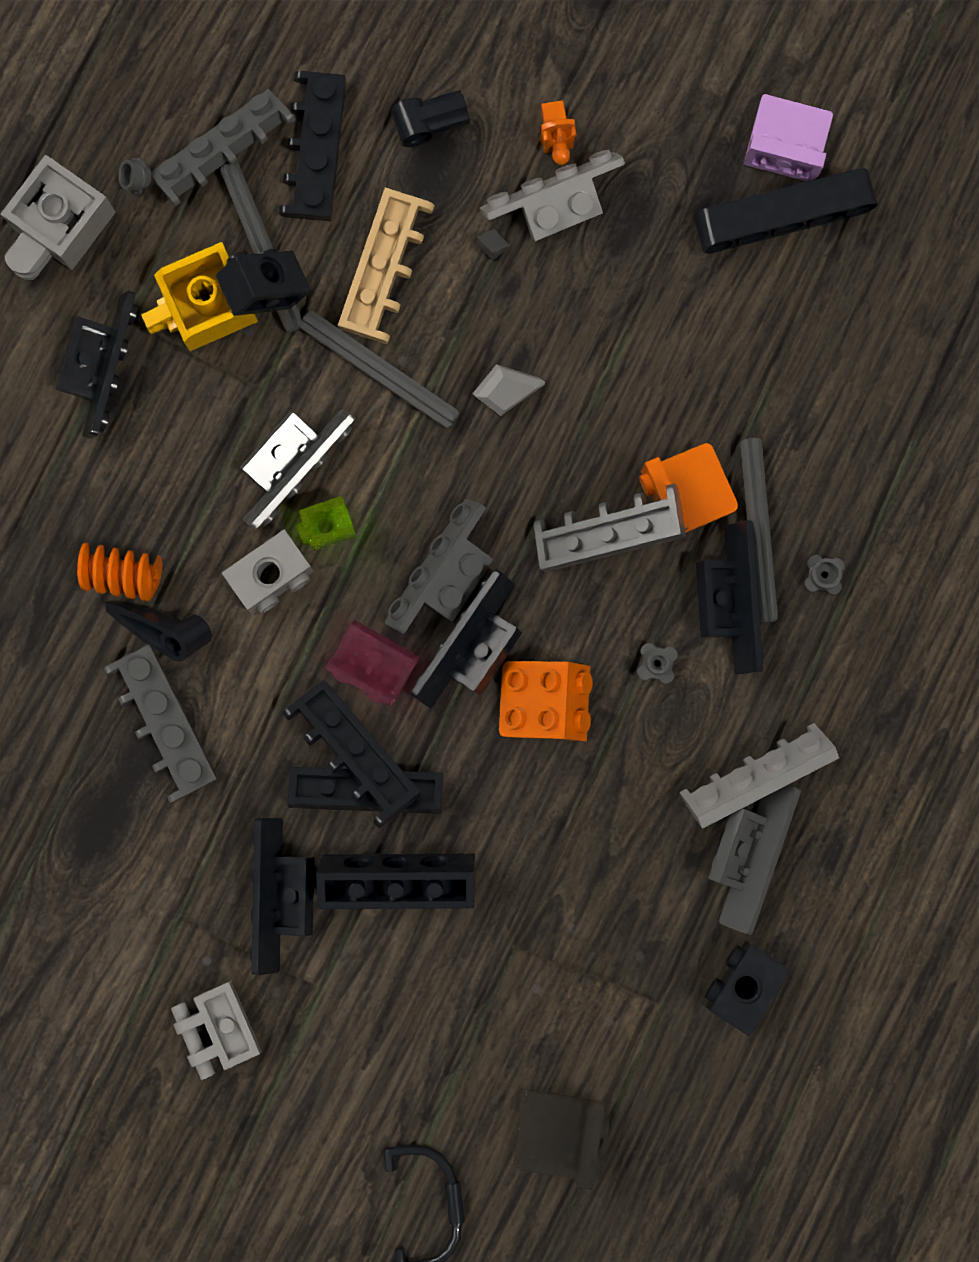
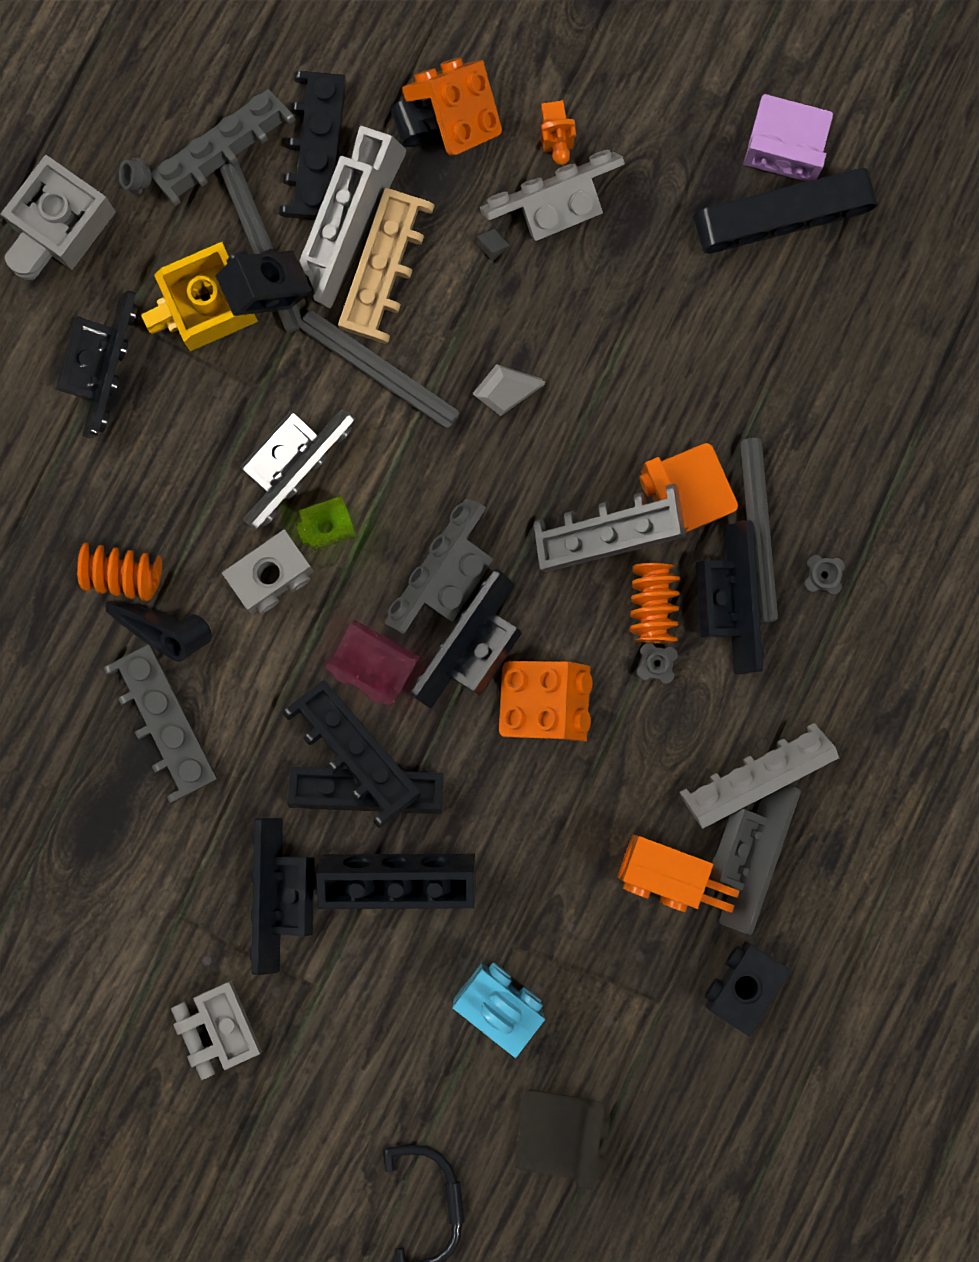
(349, 211): none -> light grey wedge
(460, 102): none -> orange bracket
(499, 1008): none -> medium azure brick
(654, 603): none -> orange piece
(671, 874): none -> orange brick

